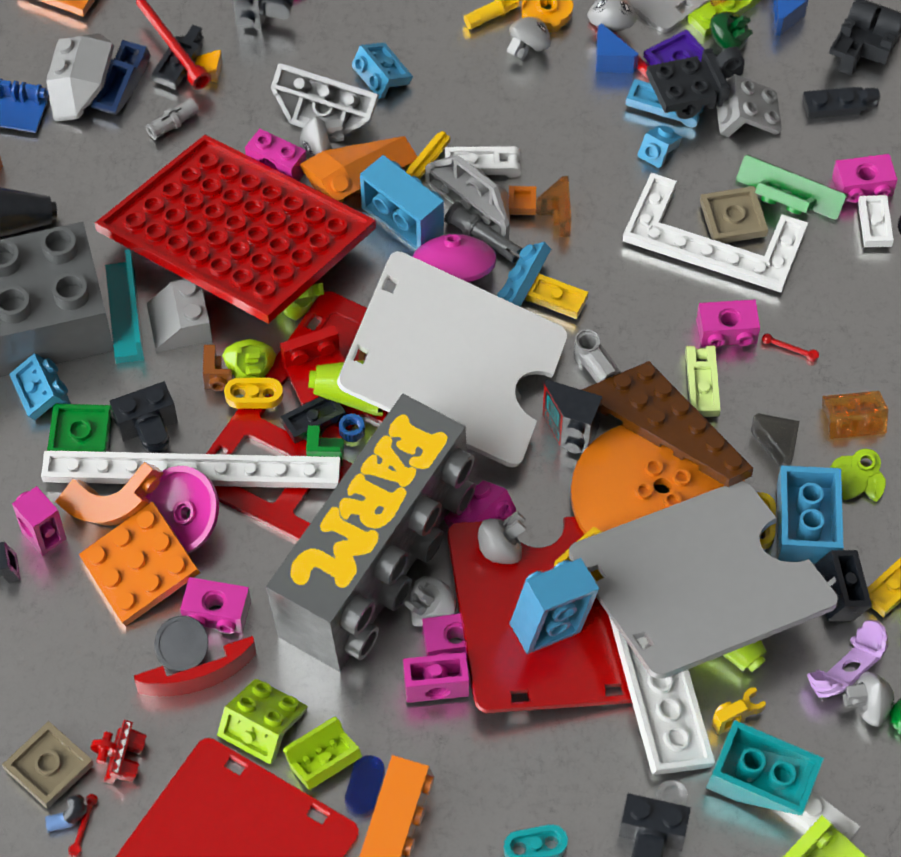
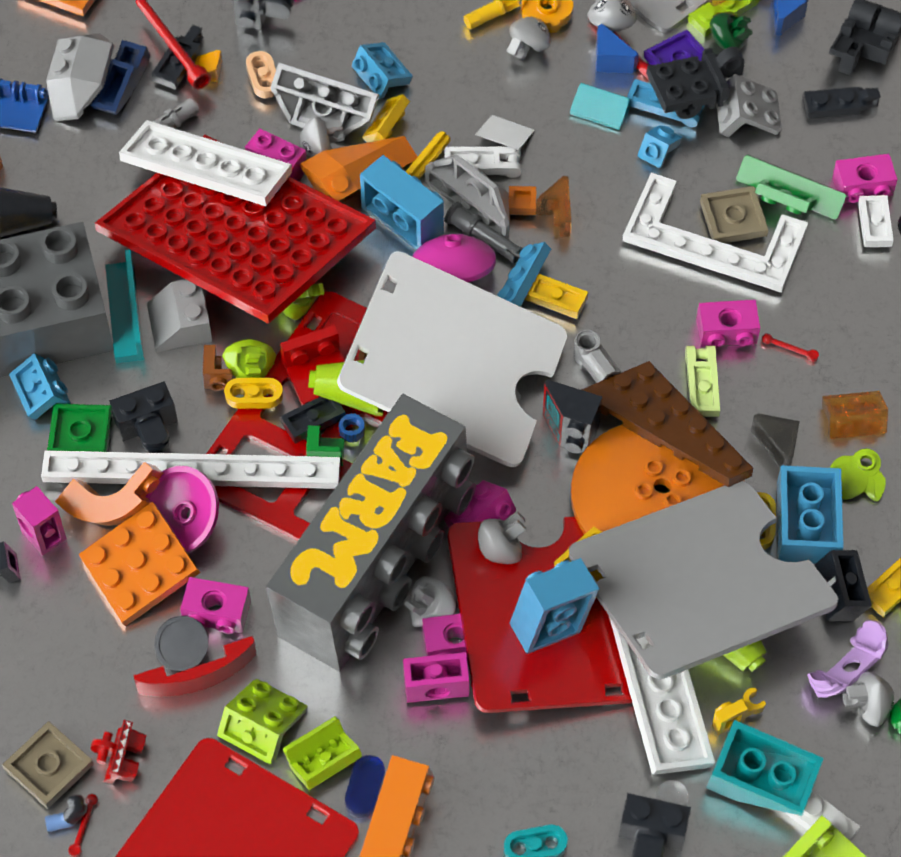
(206, 162): none -> white plate
(263, 77): none -> light nougat plate
(386, 118): none -> yellow plate
(505, 132): none -> white sticker
(600, 106): none -> slope

